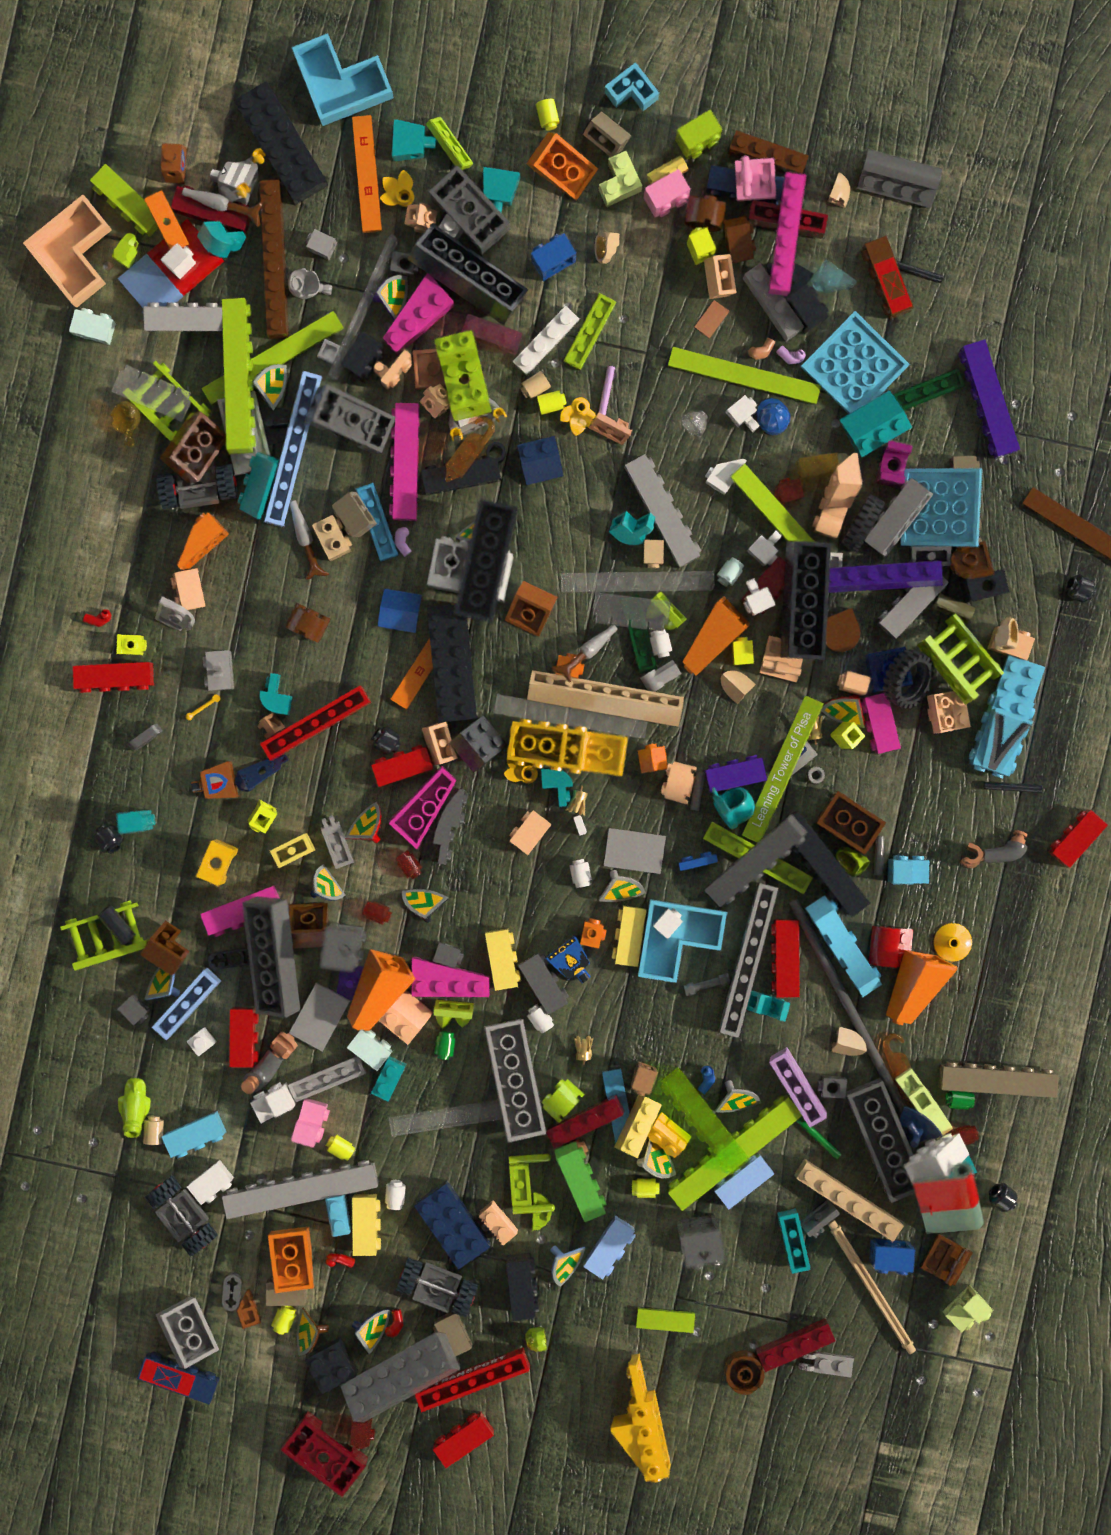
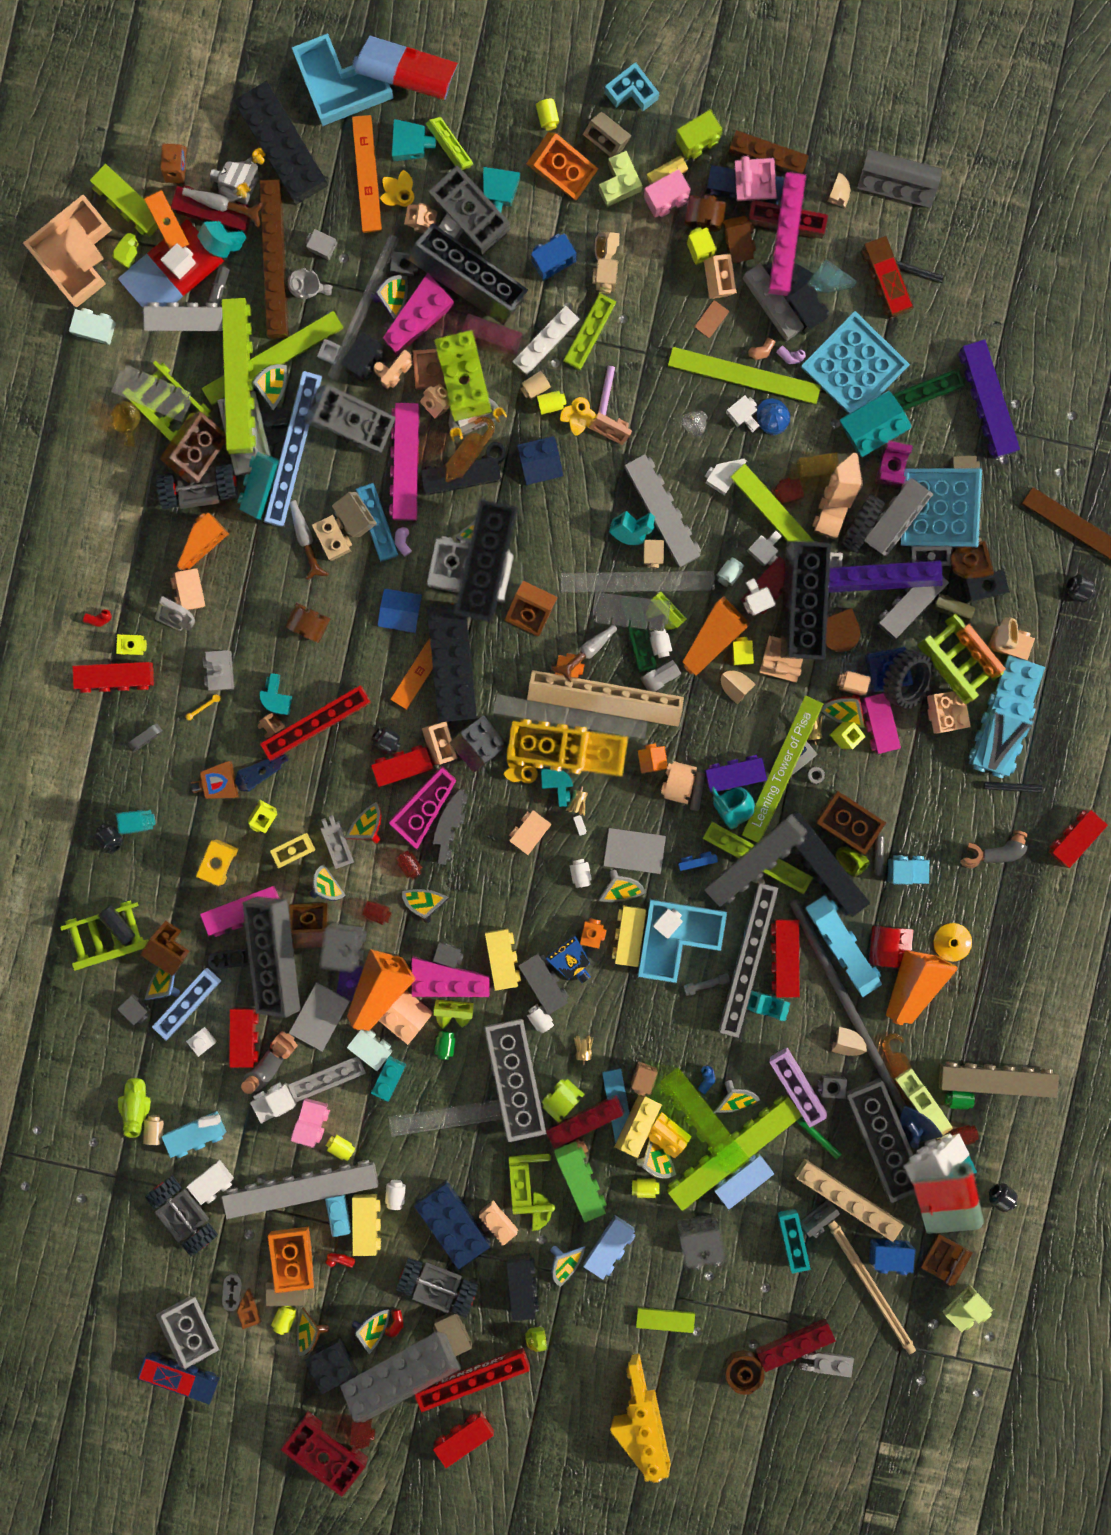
(81, 248): none -> light nougat slope
(209, 1120): none -> white tile
(218, 285): none -> dark grey axle
(405, 67): none -> door
(605, 276): none -> tan brick
(980, 651): none -> orange tile

